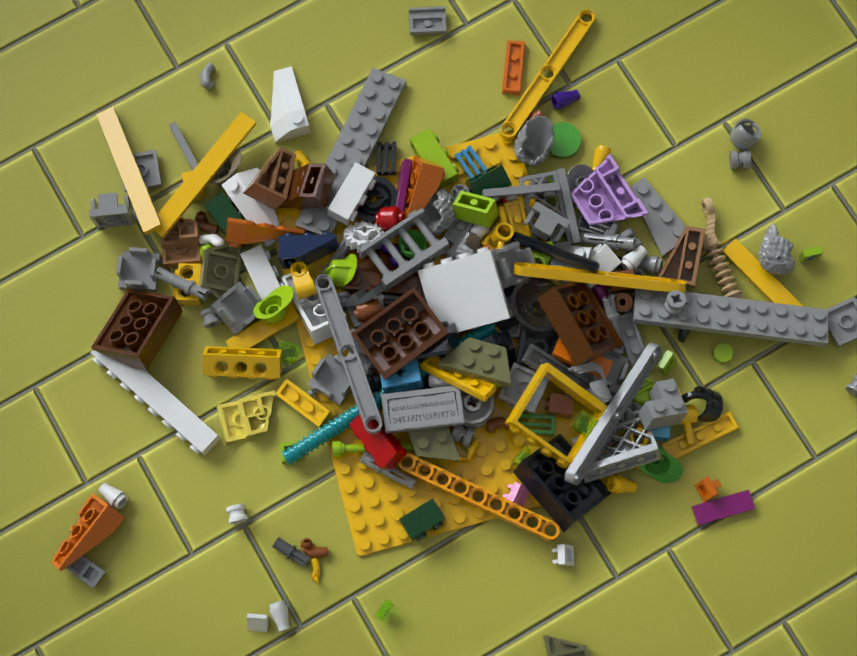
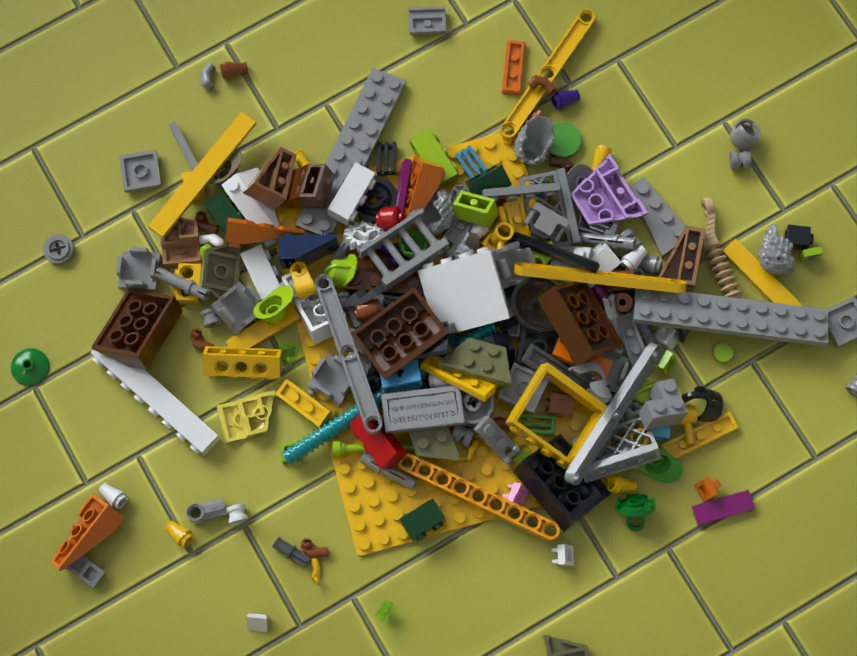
(37, 371): none -> green dish
(51, 245): none -> light grey gear
(109, 213): light grey panel -> none
(129, 171): yellow tile -> none
(180, 534): none -> yellow cone
(198, 340): none -> dark orange arm
(209, 510): none -> light grey piece
(233, 69): none -> dark orange cone
(279, 613): white cone -> none
(287, 109): white wedge -> none
(497, 439): none -> light grey plate
(542, 81): none -> dark orange arm
(561, 162): none -> reddish brown arm
(584, 423): clear neon green tile -> none
(635, 506): none -> green tile
(647, 333): none -> dark grey axle
(667, 337): none -> white slope
(677, 306): light grey wheel -> none
(799, 236): none -> black brick

